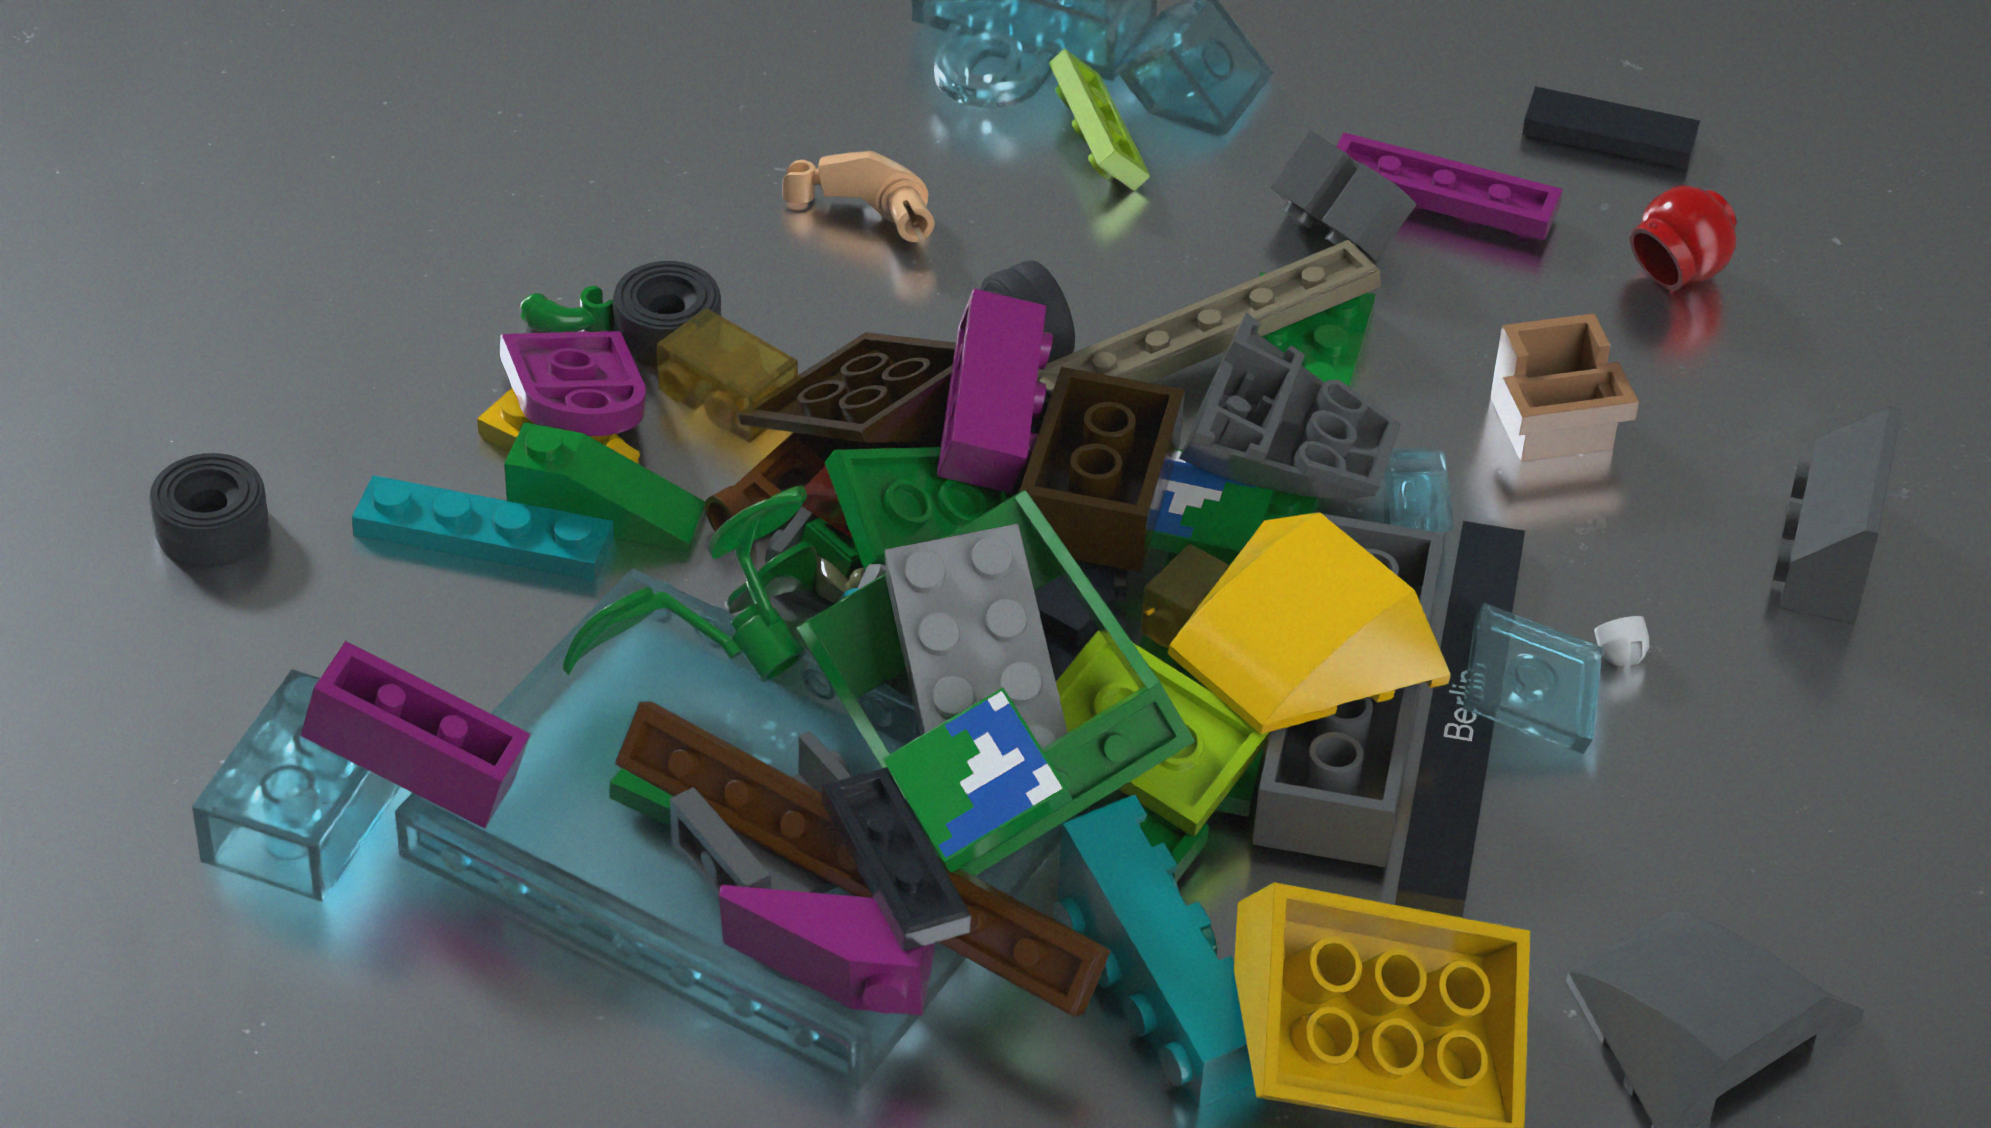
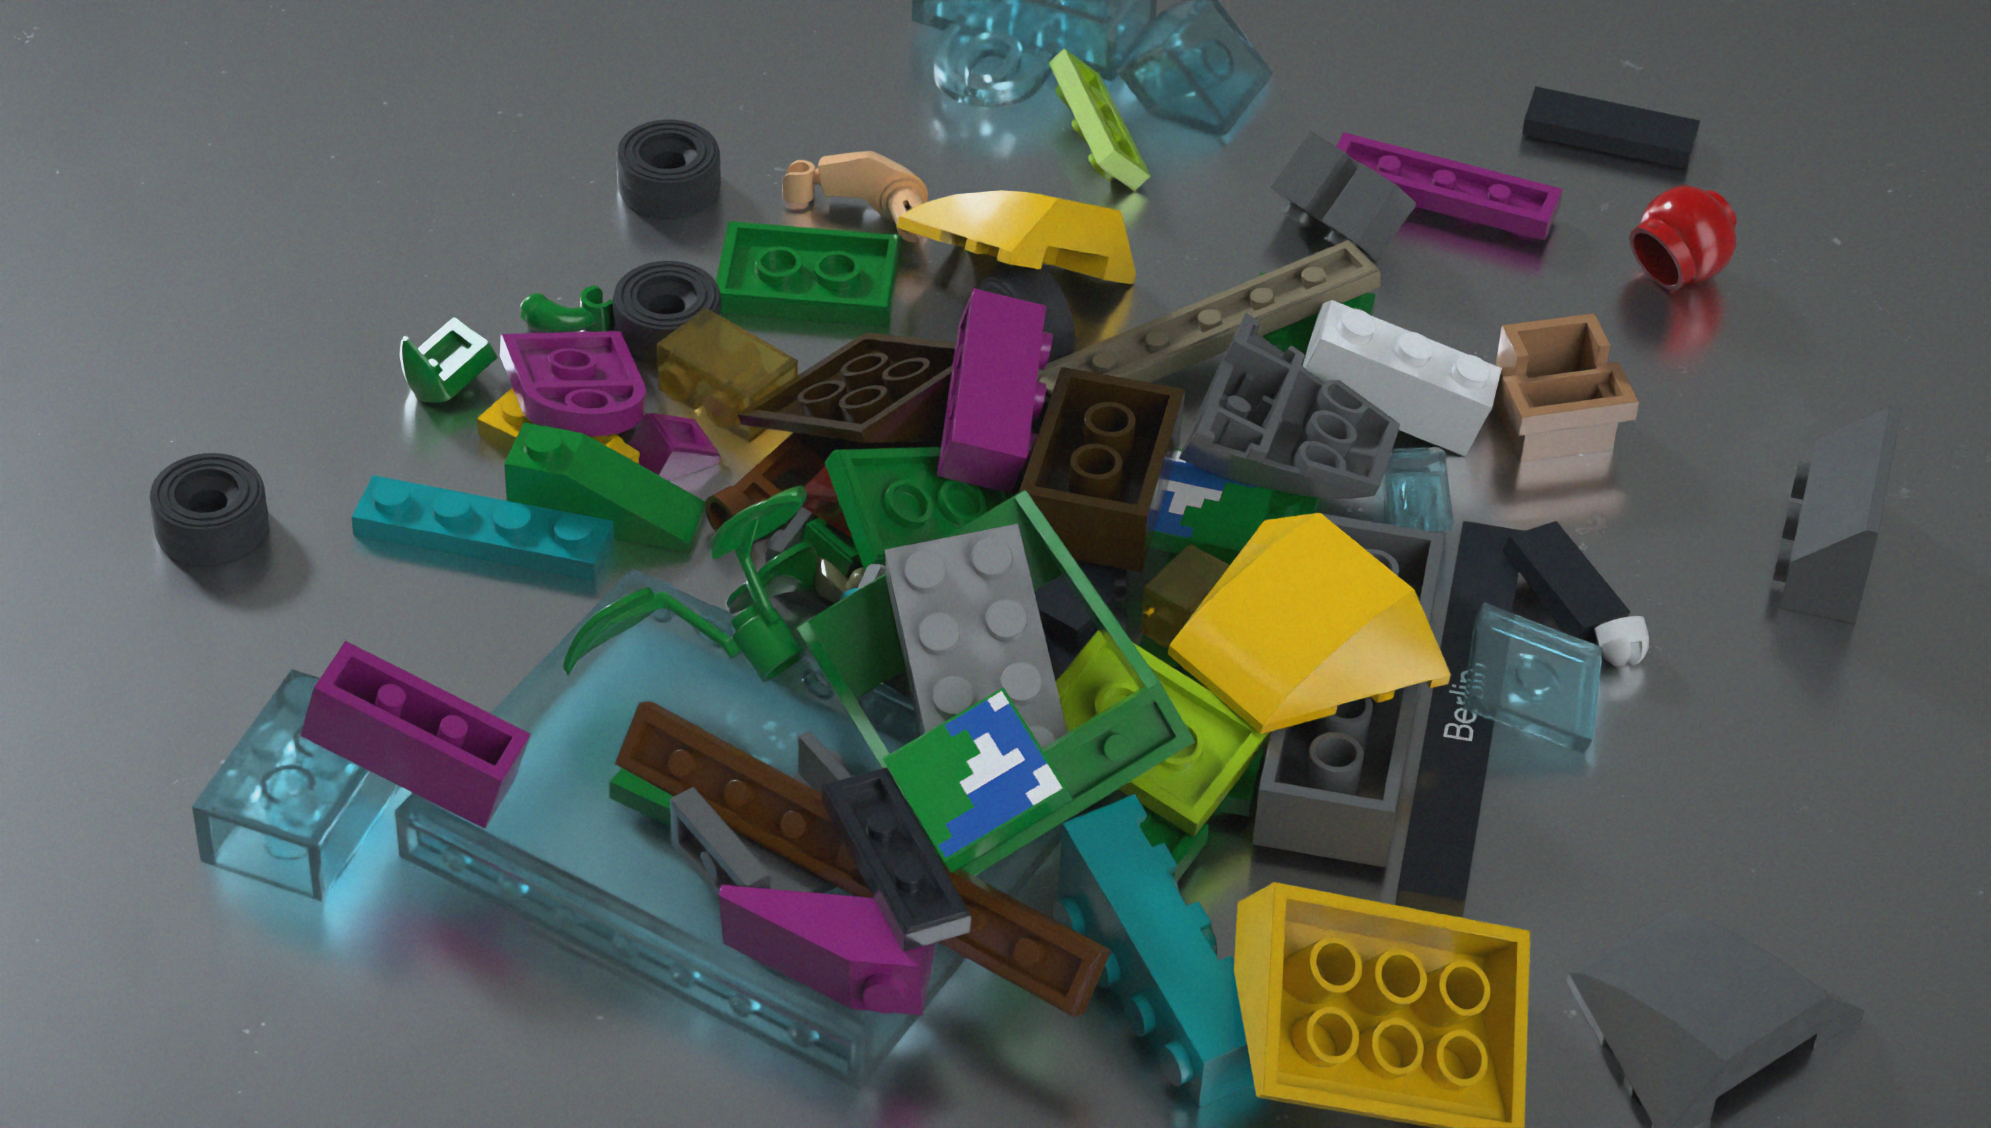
(444, 361): none -> green plate
(668, 169): none -> black tyre
(673, 446): none -> magenta slope
(808, 273): none -> green tile
(1029, 231): none -> yellow wedge
(1412, 379): none -> white slope
(1564, 579): none -> black tile

